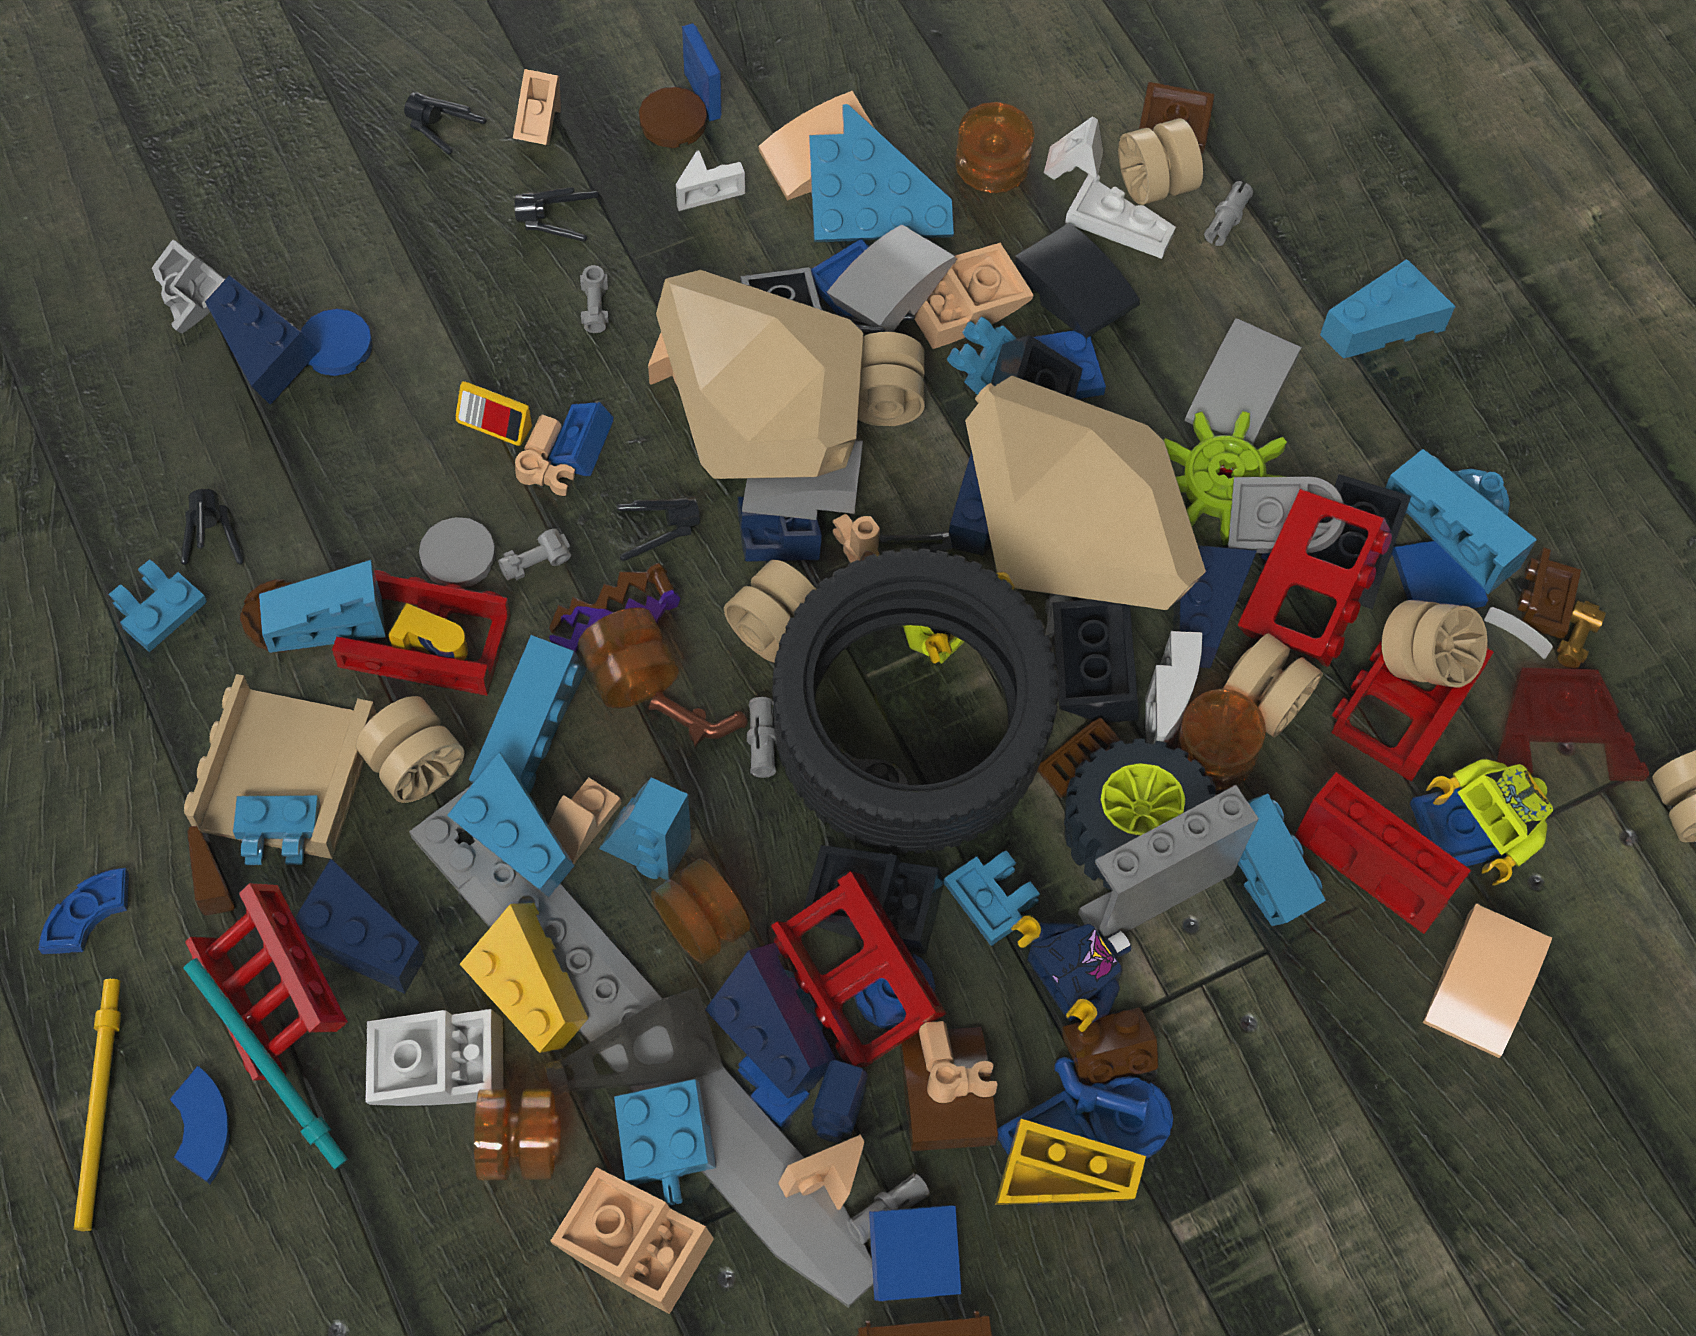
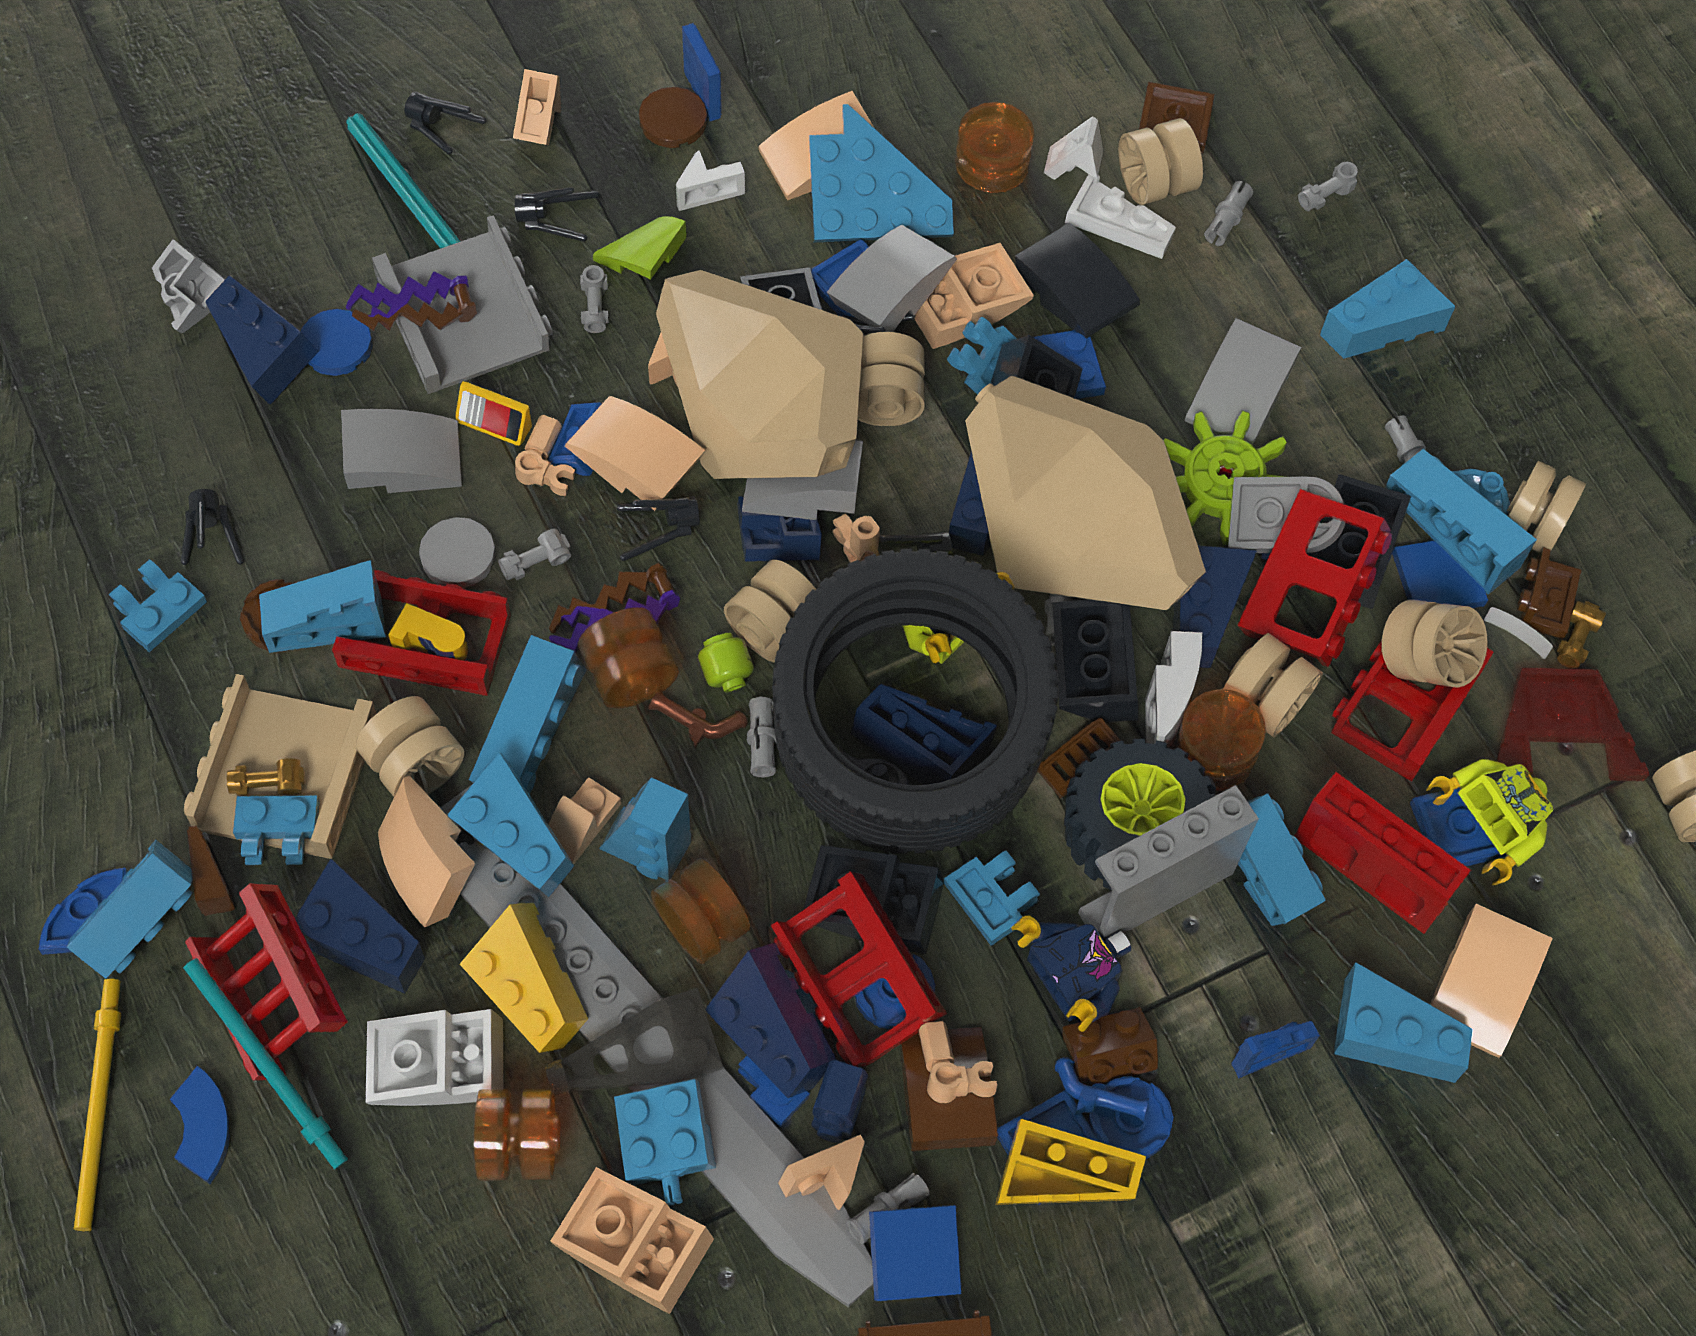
(132, 911): none -> dark azure wedge
(288, 778): none -> pearl gold bar
(399, 302): none -> piece
(400, 450): none -> light grey slope
(401, 181): none -> teal axle
(423, 854): none -> light nougat slope
(506, 316): none -> light grey panel
(634, 449): none -> light nougat slope
(645, 247): none -> lime slope
(725, 662): none -> lime head
(920, 738): none -> dark blue wedge
(1273, 1047): none -> blue wing
(1342, 183): none -> light grey bar
(1398, 1029): none -> dark azure wedge
(1404, 439): none -> light grey pin
(1542, 508): none -> tan wheel

